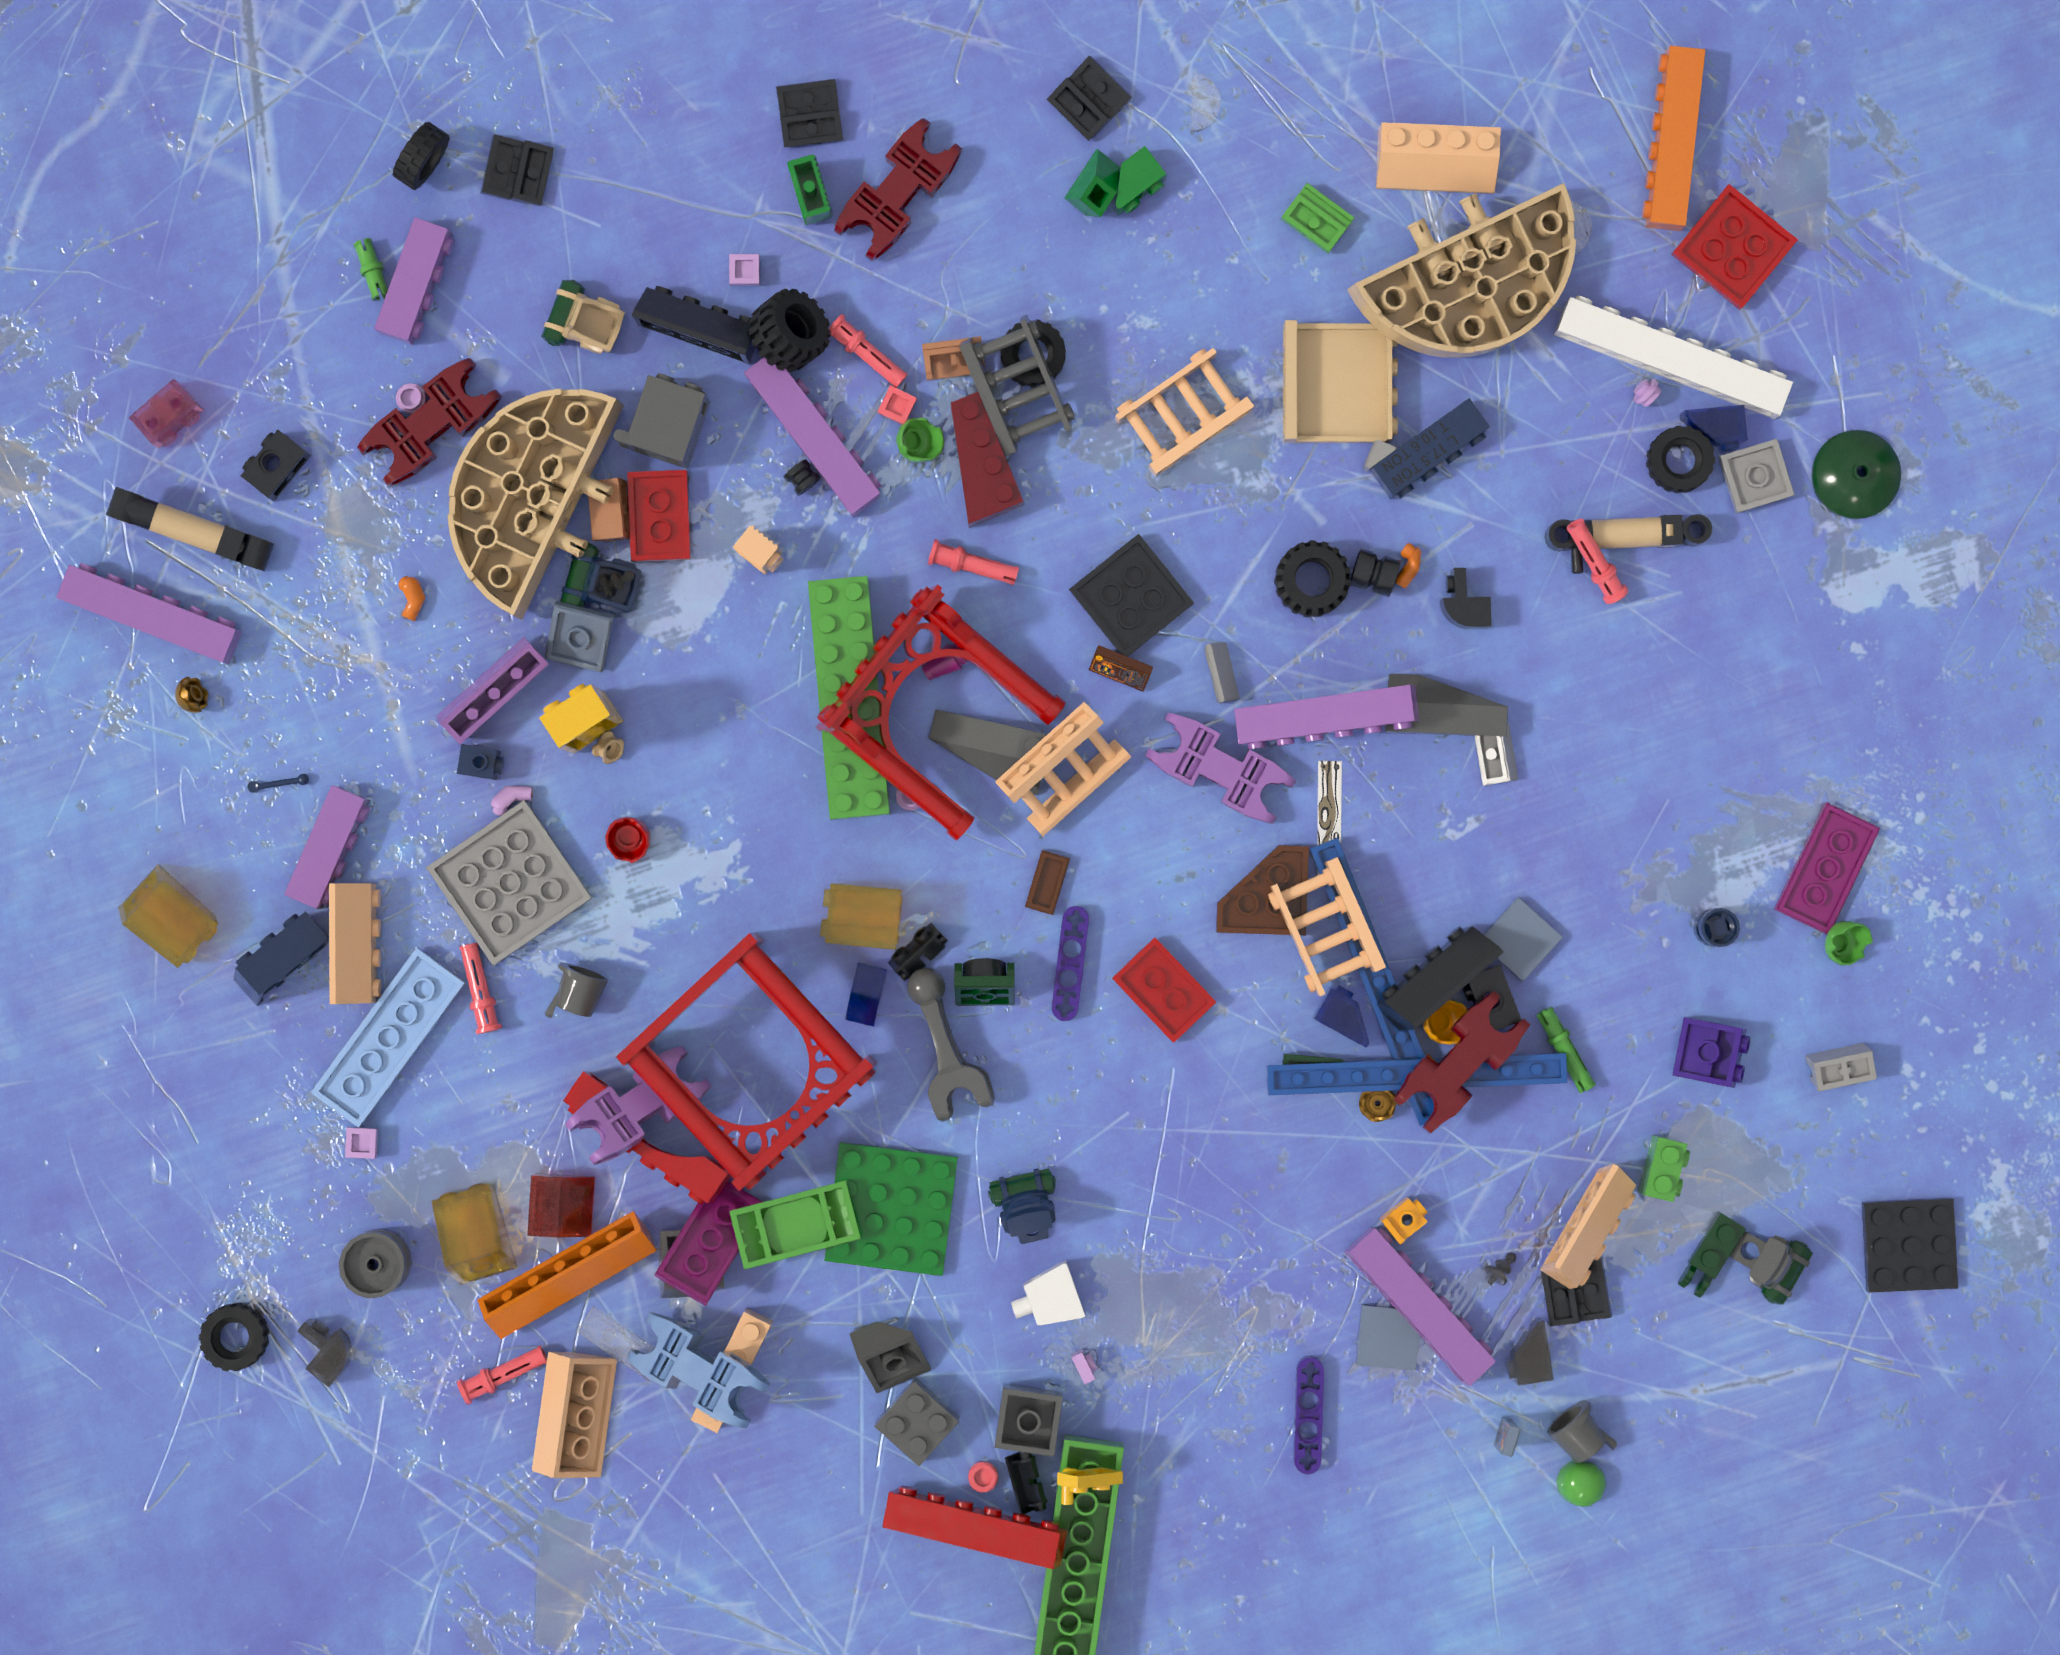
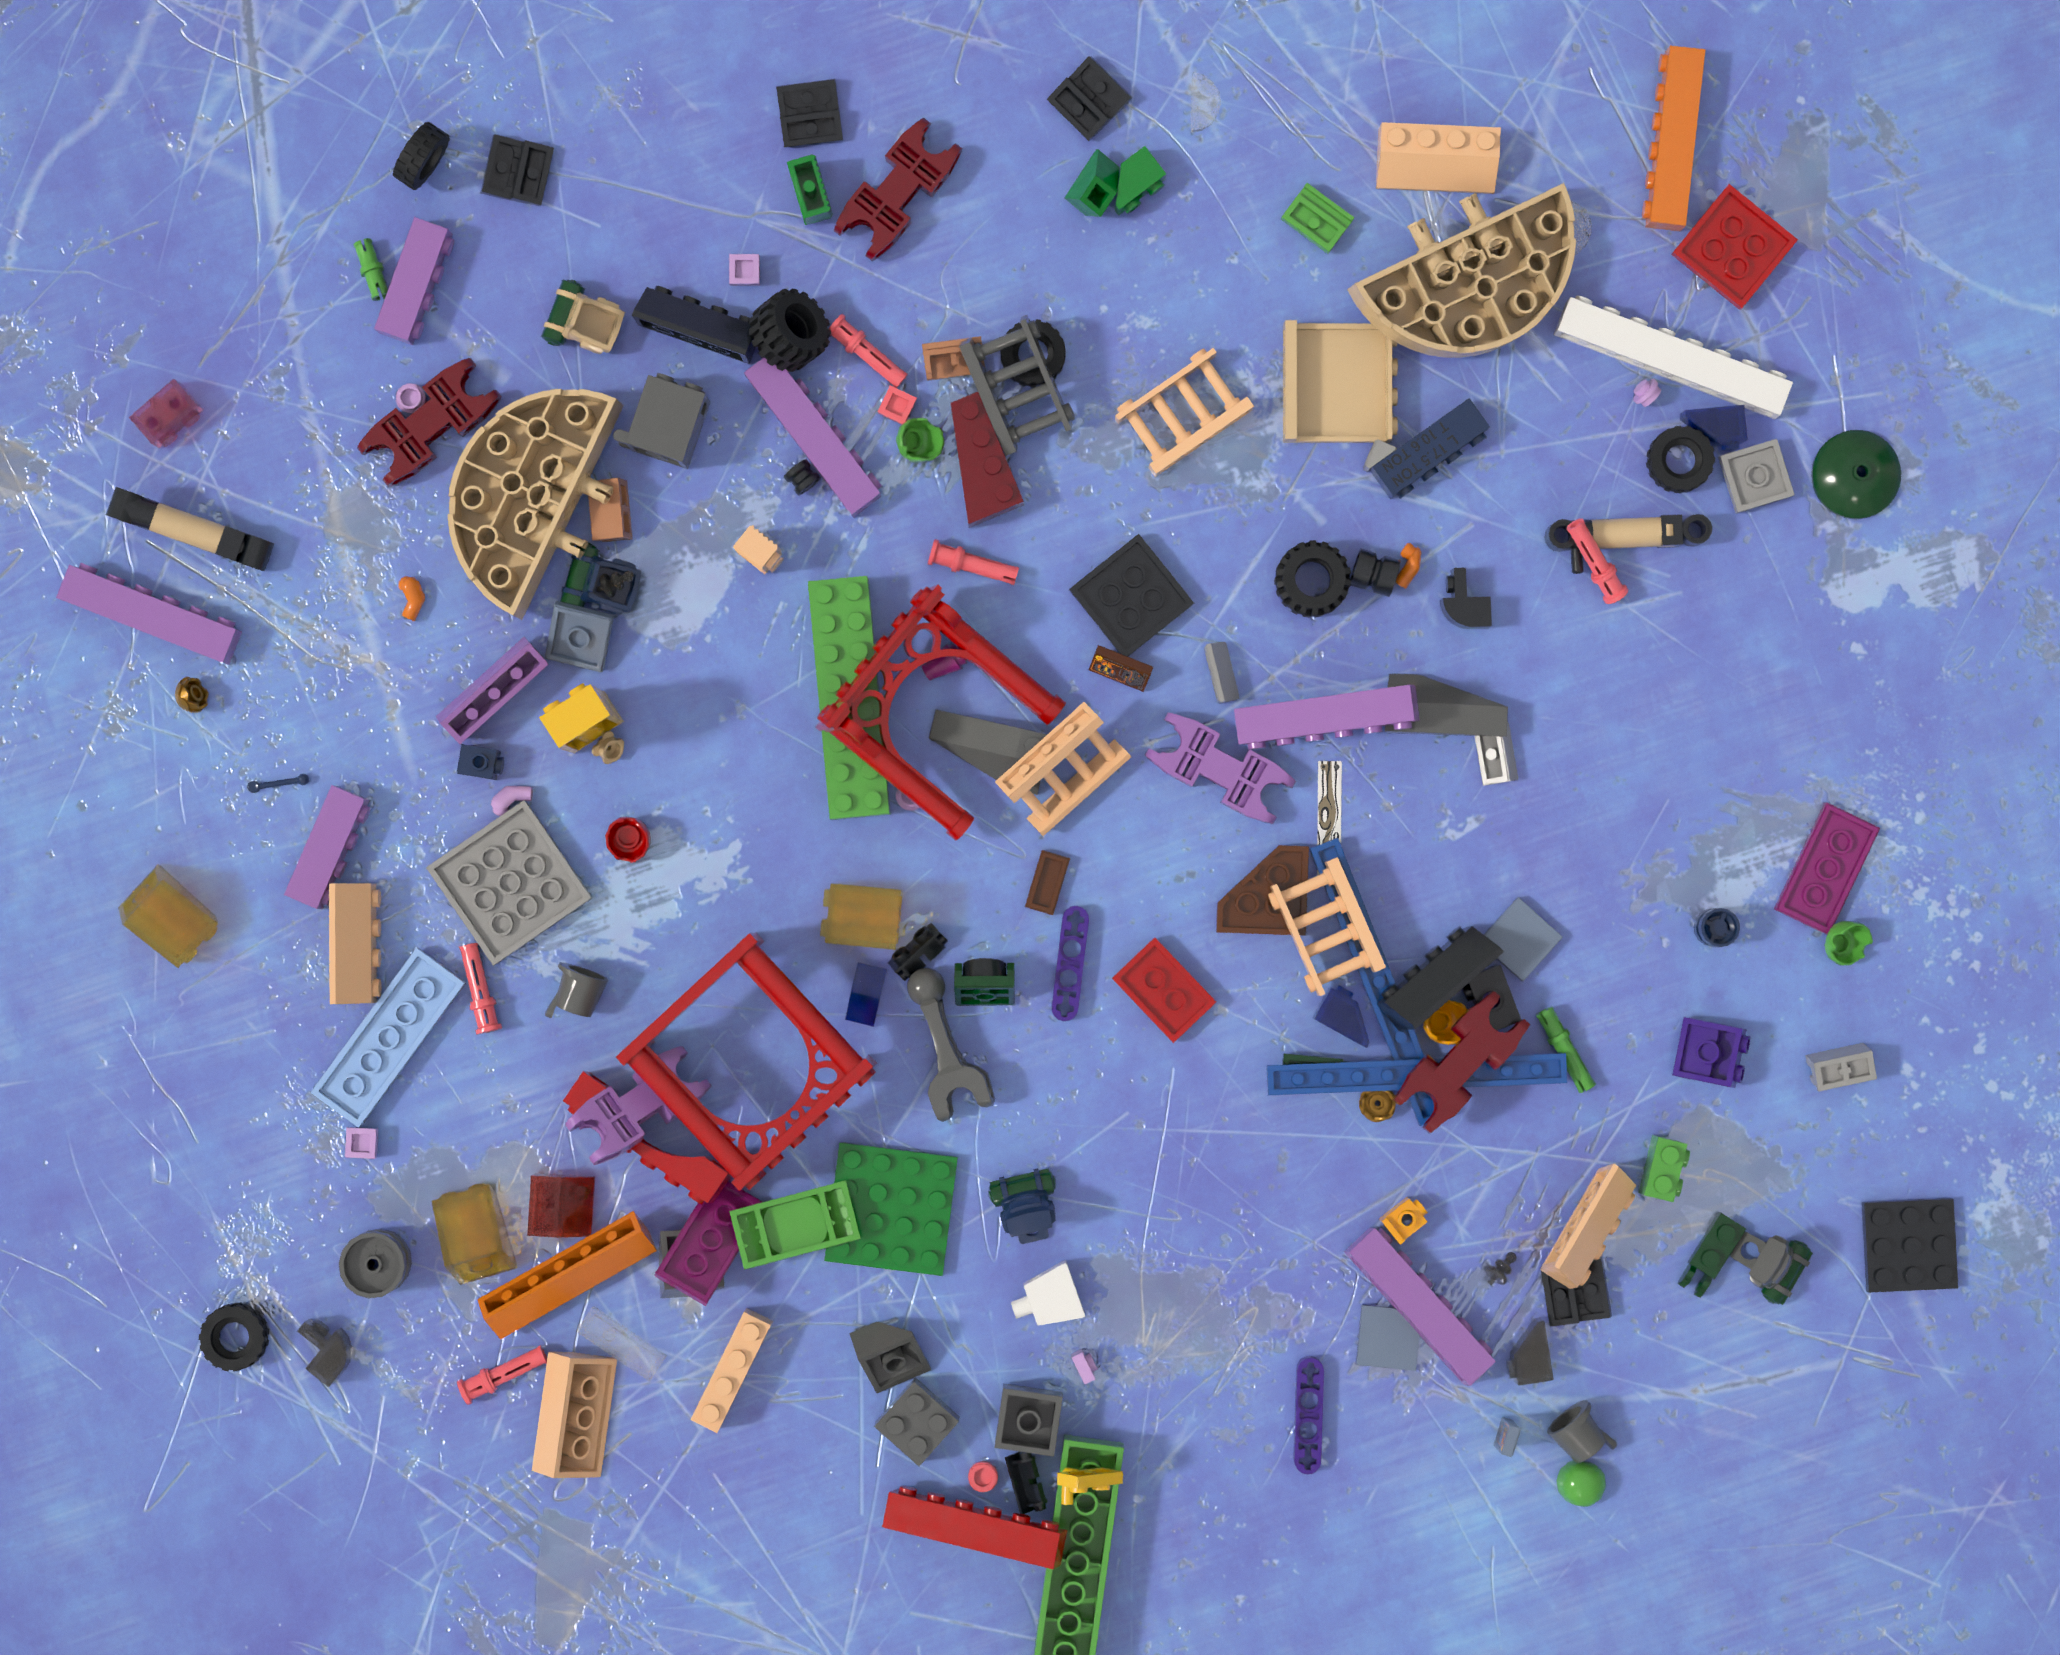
(279, 956): dark blue wedge -> none
(291, 458): black brick -> none
(659, 515): red plate -> none
(716, 1379): medium blue piece -> none

